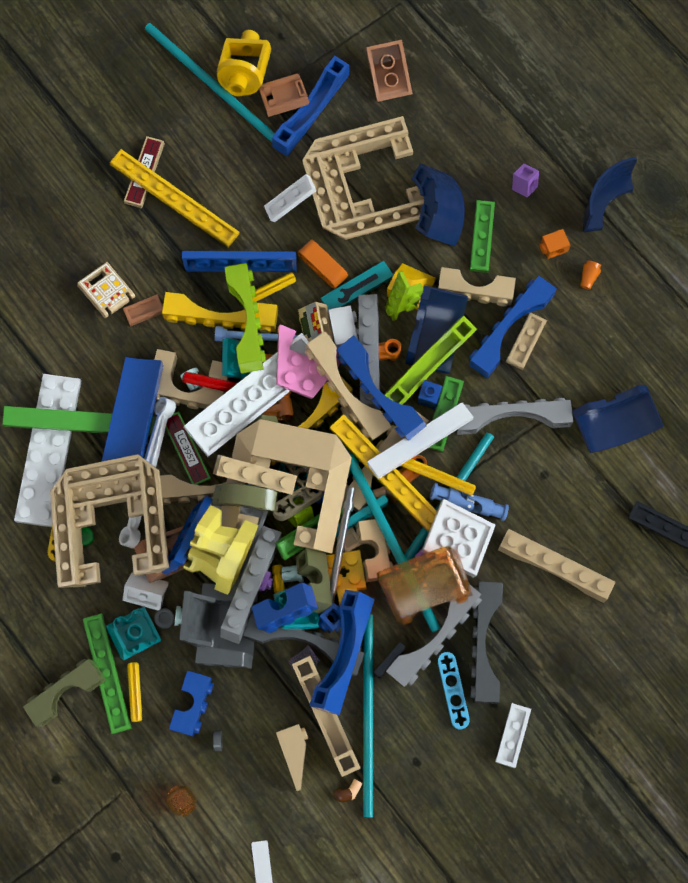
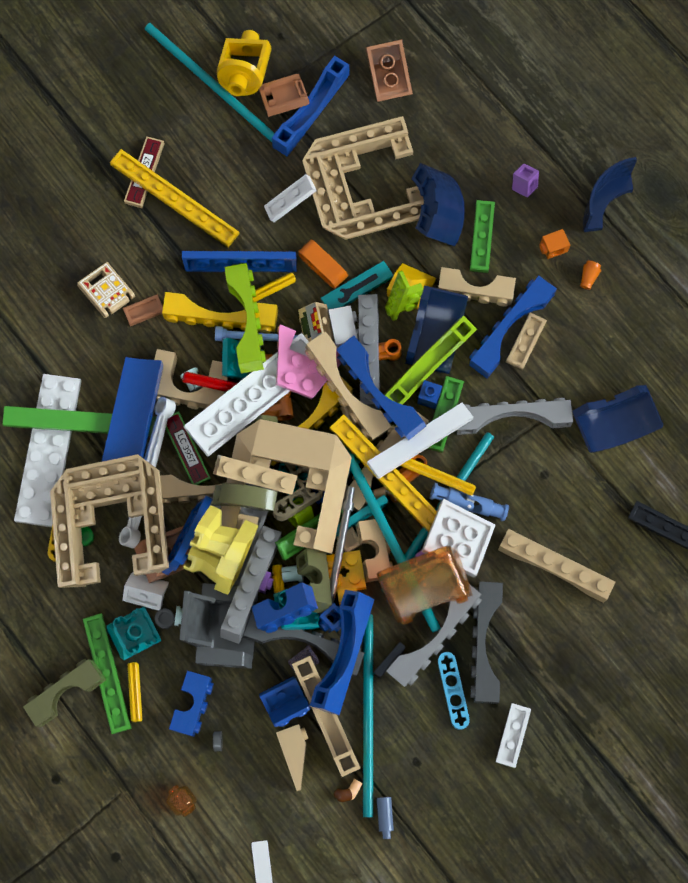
(285, 702): none -> blue bracket
(385, 816): none -> sand blue cylinder

